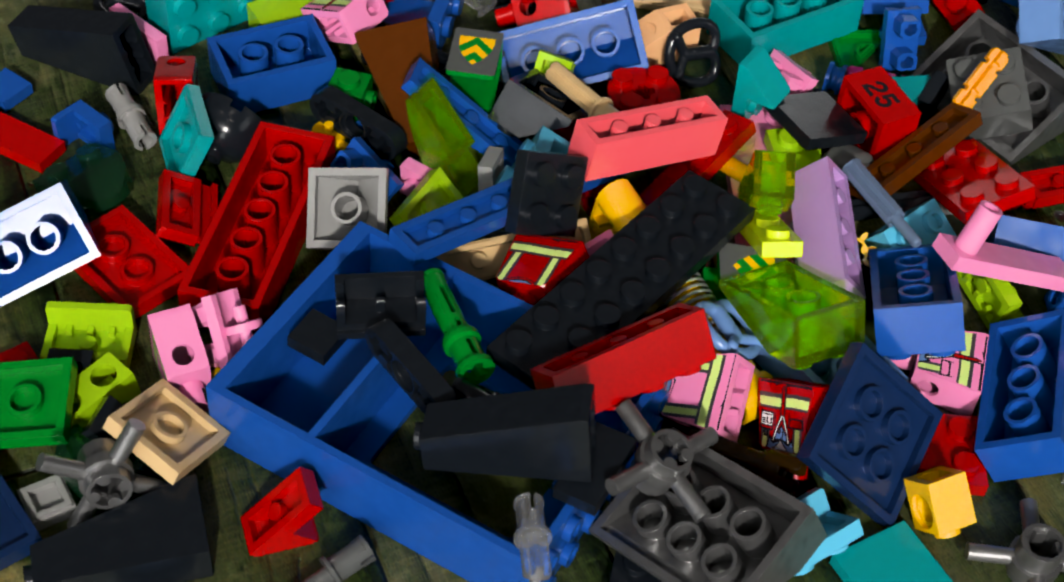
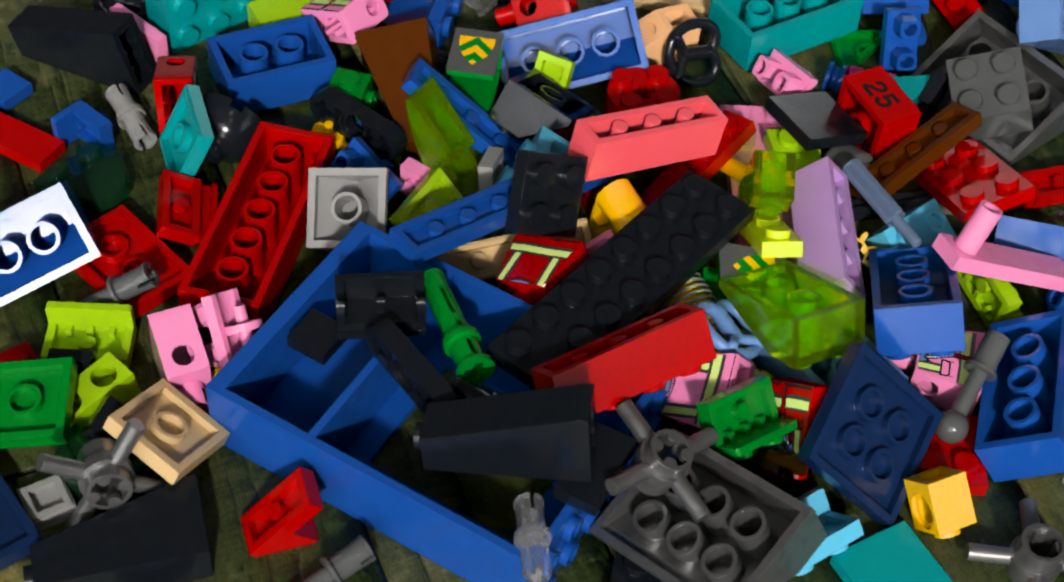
(126, 286): none -> dark grey pin
(579, 91): tan axle -> none
(744, 418): none -> green bracket
(758, 84): teal slope -> none
(954, 424): none -> dark grey pin
(981, 78): light orange axle -> none

